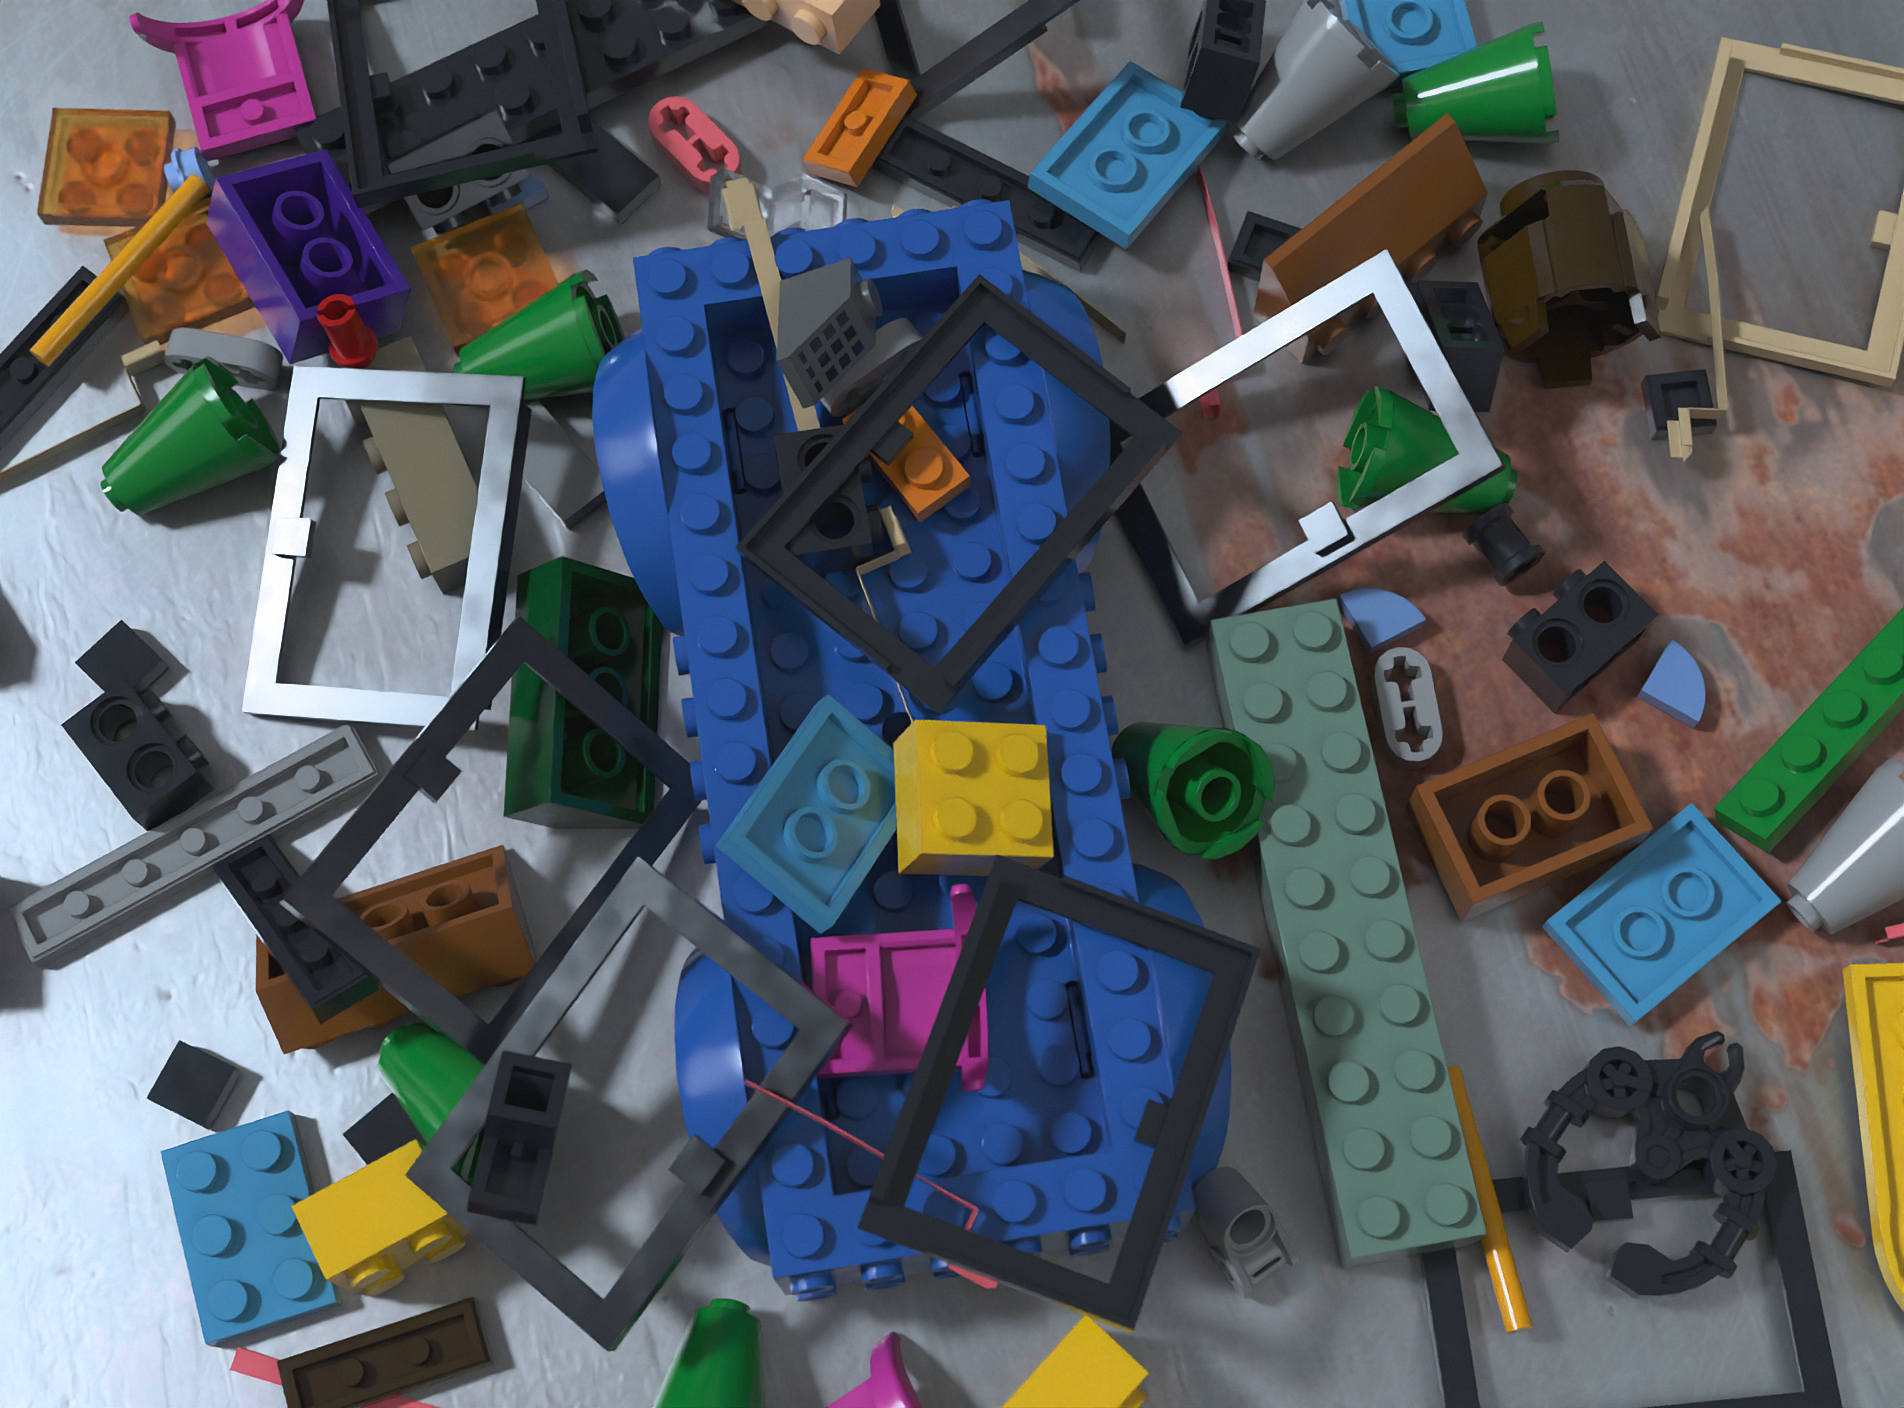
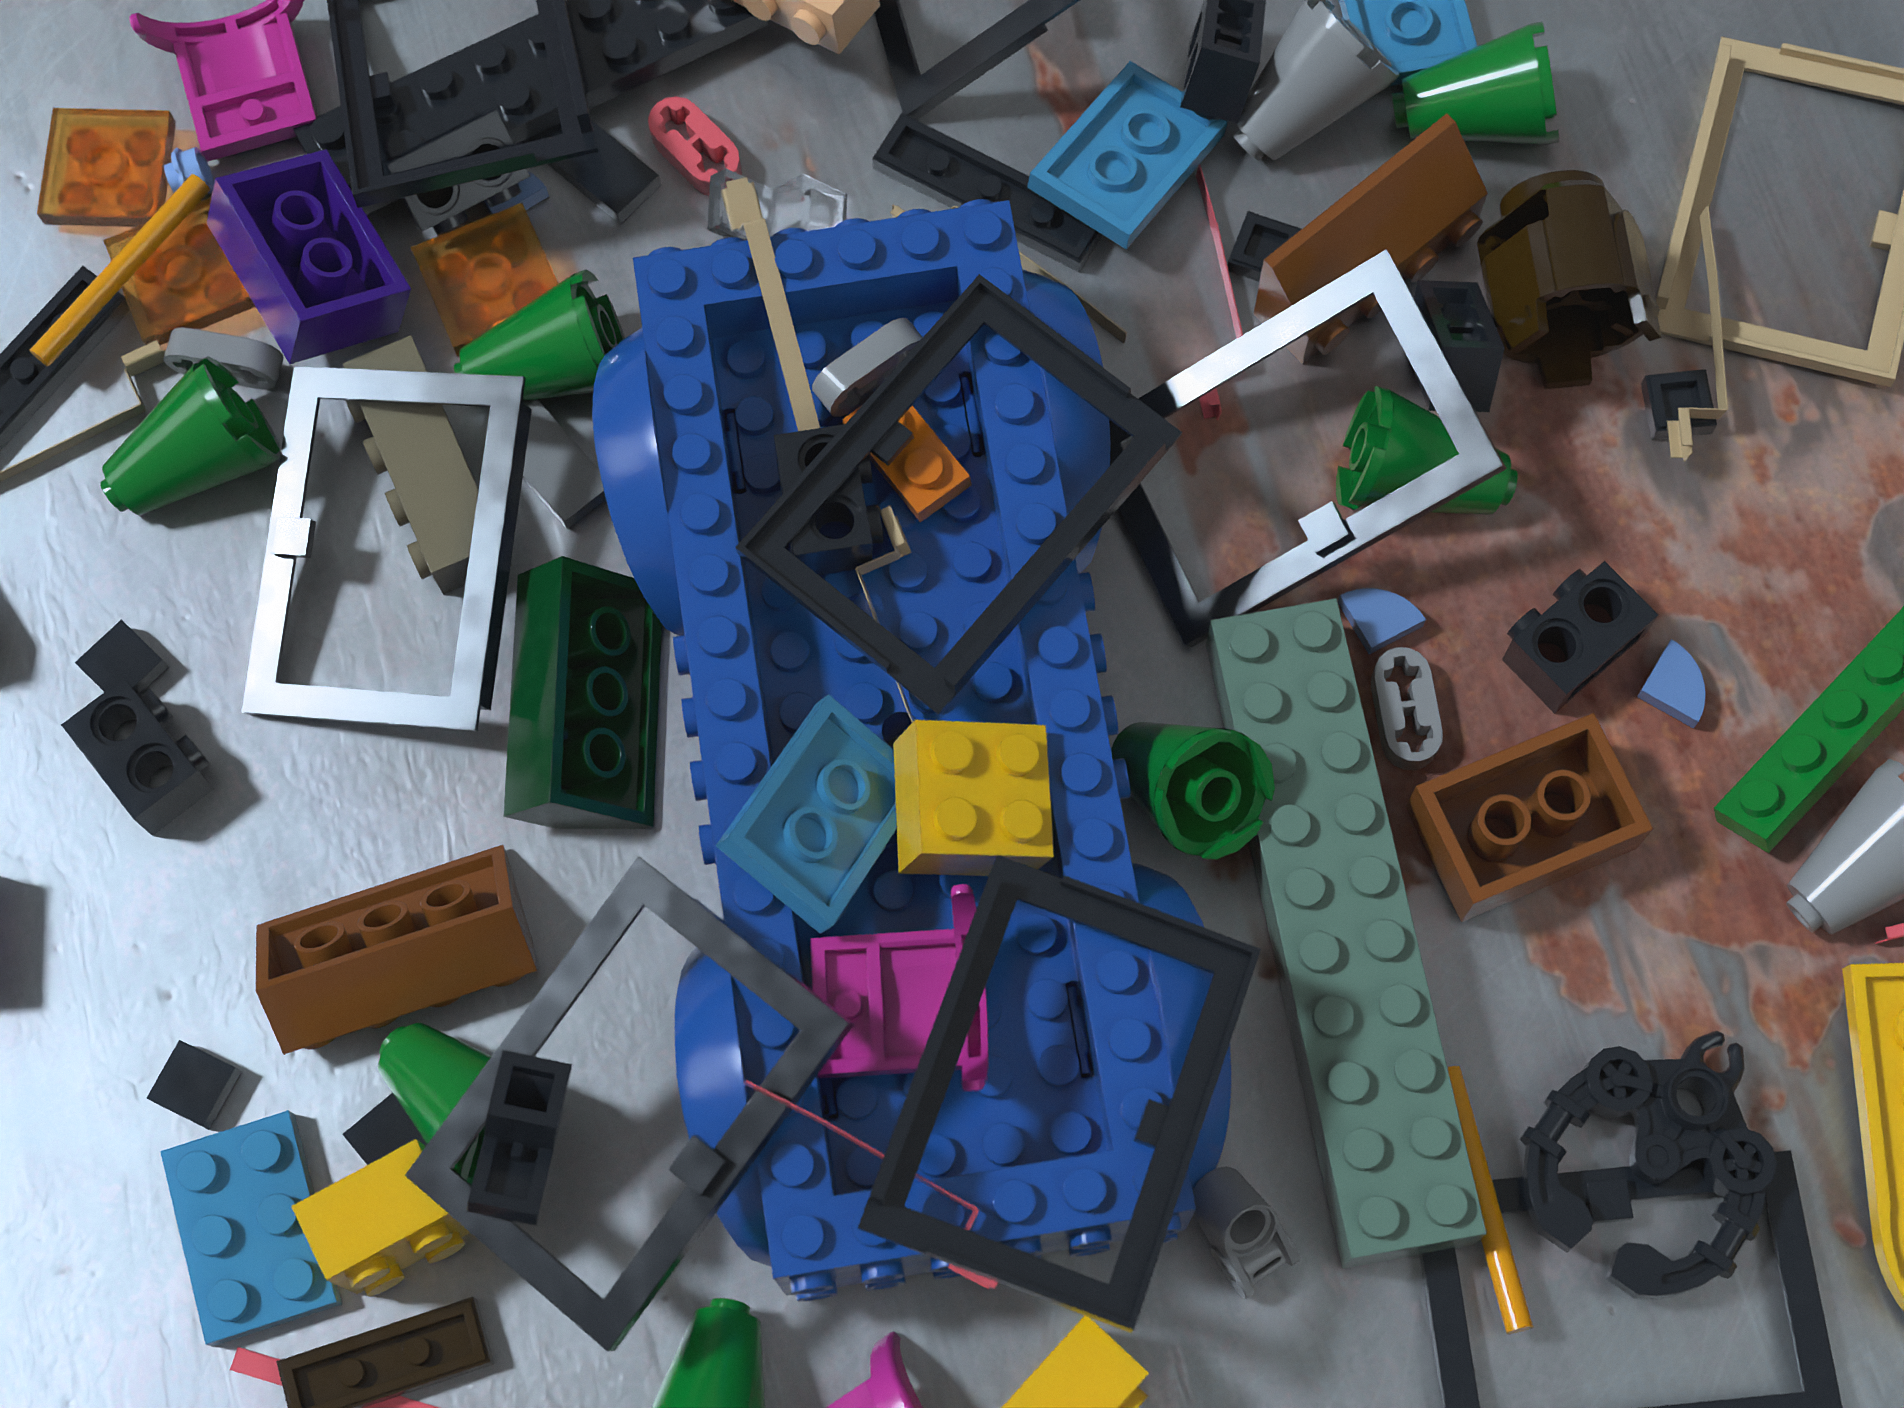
(191, 844): light grey tile -> none
(320, 974): black tile -> none
(350, 340): red pin -> none
(428, 770): black door -> none
(825, 327): dark grey slope -> none
(859, 127): orange plate -> none
(1503, 544): black bush -> none
(1661, 914): dark azure plate -> none

